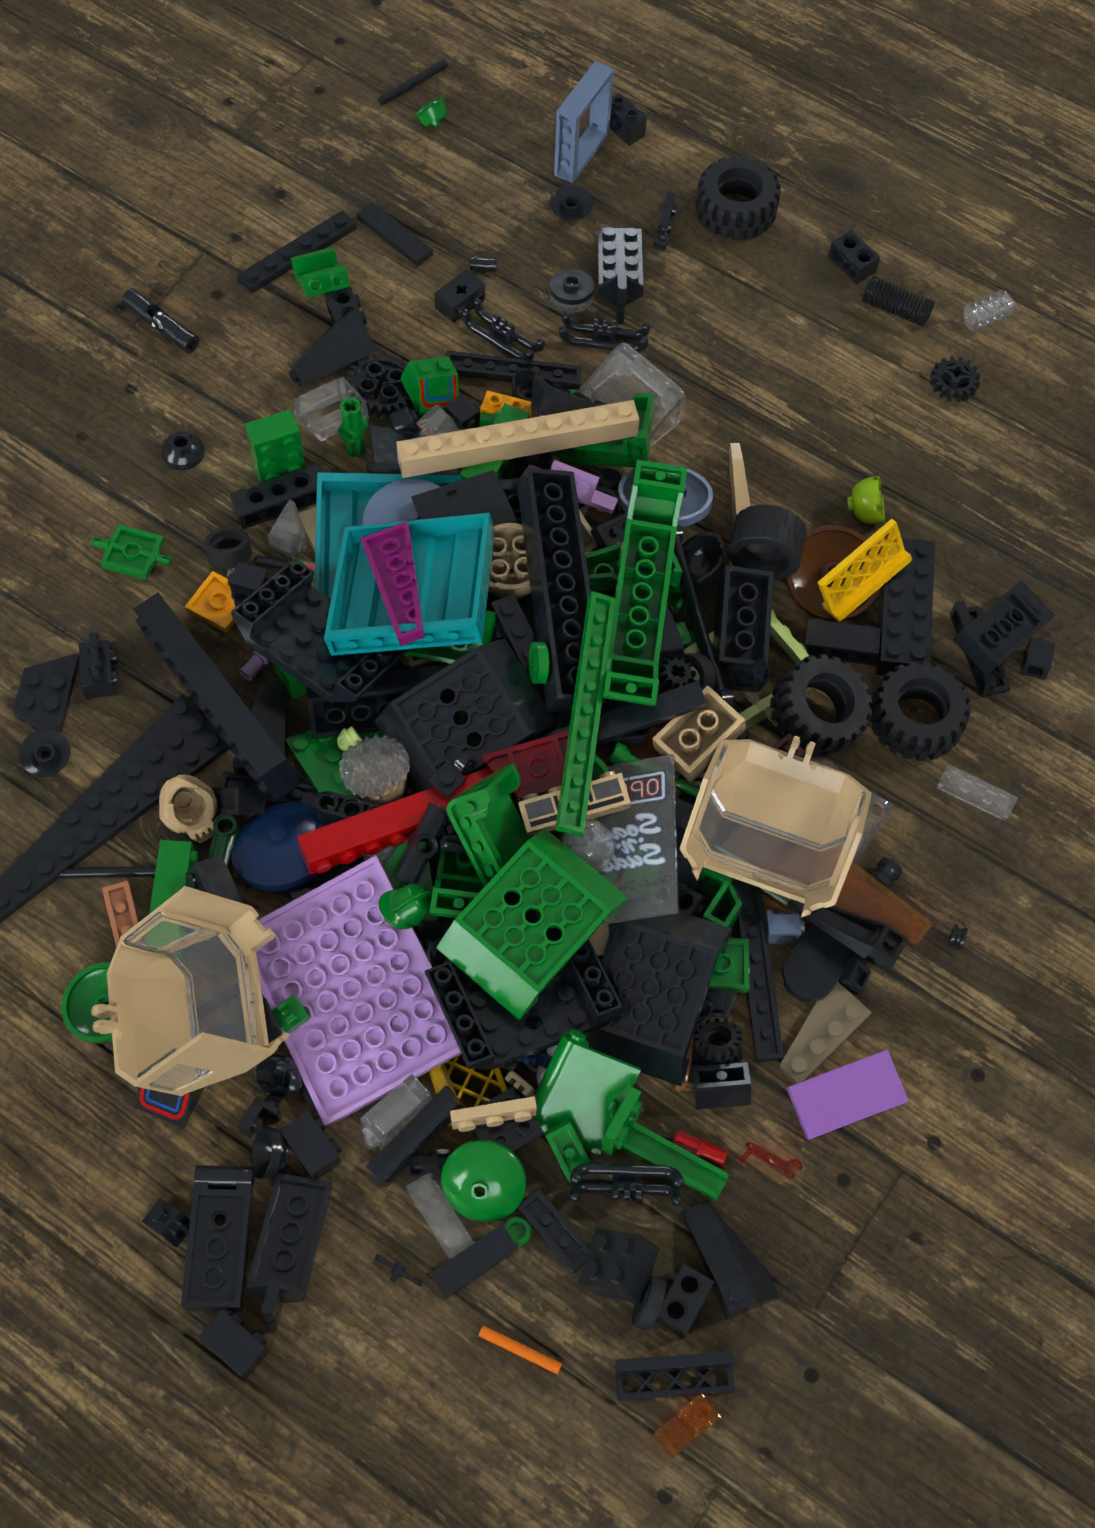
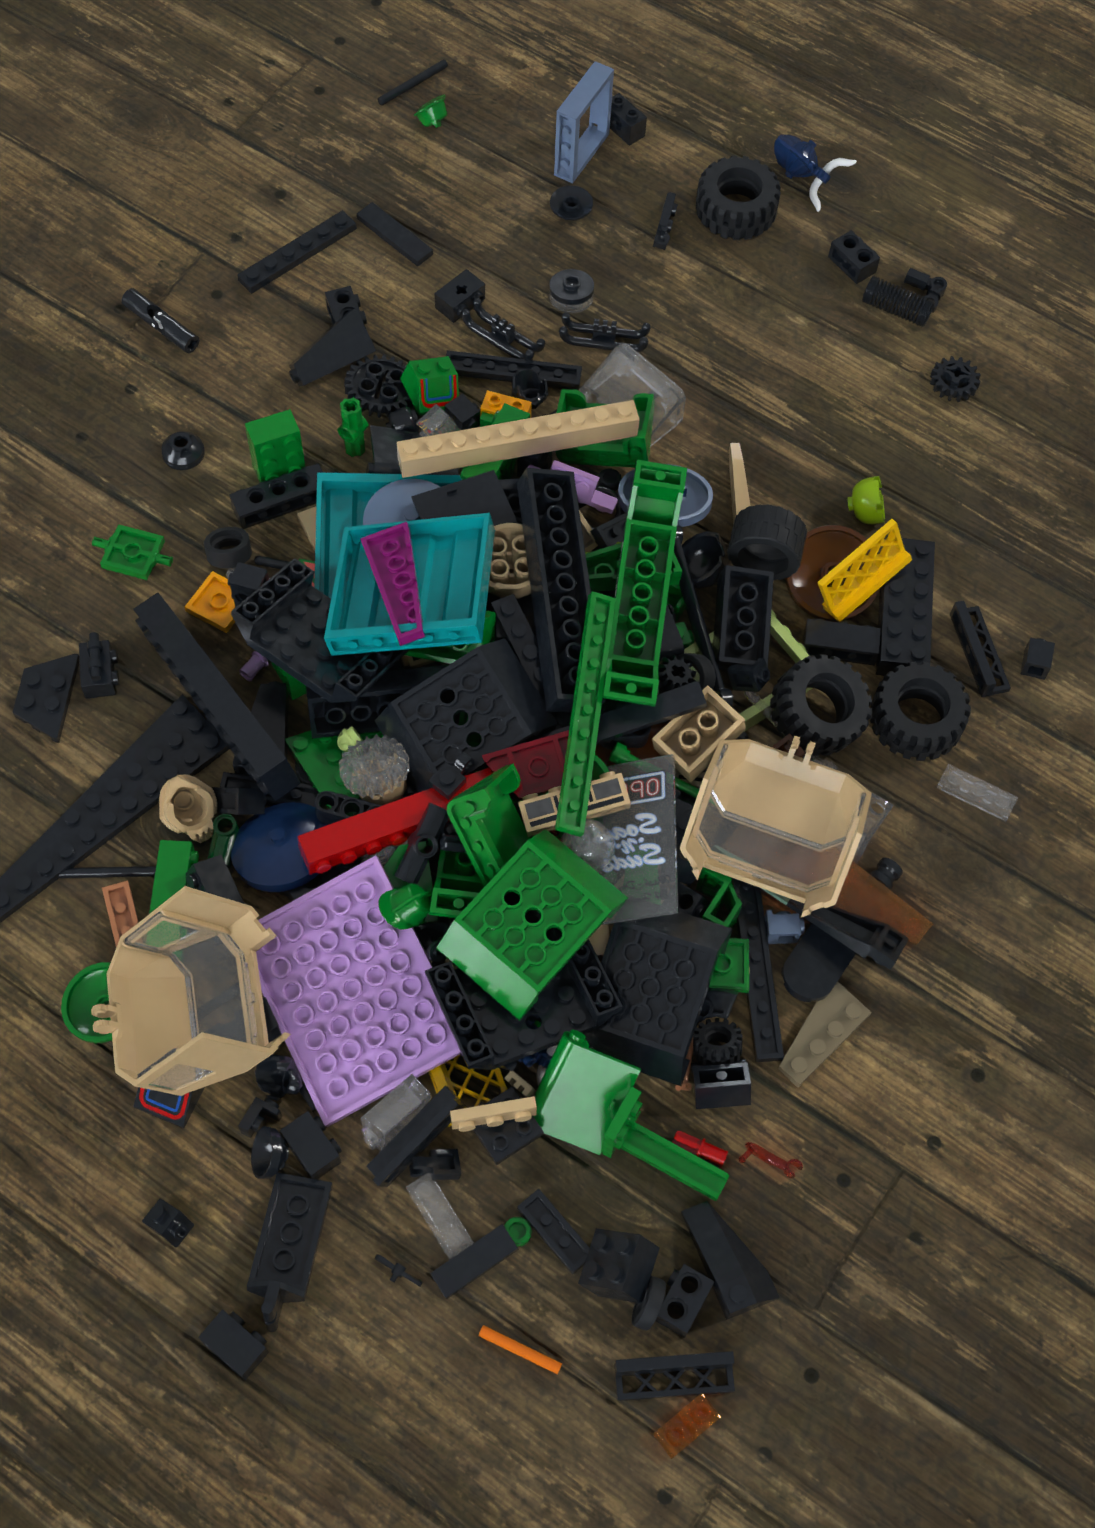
(40, 744): black dish -> none
(218, 1252): black hinge -> none
(288, 532): clear slope -> none
(291, 1014): green tile -> none
(309, 403): clear window -> none
(319, 272): green panel -> none
(483, 264): black pin -> none
(488, 1166): green dish -> none
(538, 662): green piece -> none
(552, 398): black wedge -> none
(566, 1147): green plate -> none
(620, 267): hinge -> none
(626, 1180): black piece -> none
(801, 161): none -> dark blue helmet
(847, 1094): medium lavender tile -> none
(855, 975): black tile -> none
(936, 286): none -> black bar
(957, 937): black bush -> none
(988, 310): clear piece -> none
(1003, 627): black hinge -> none

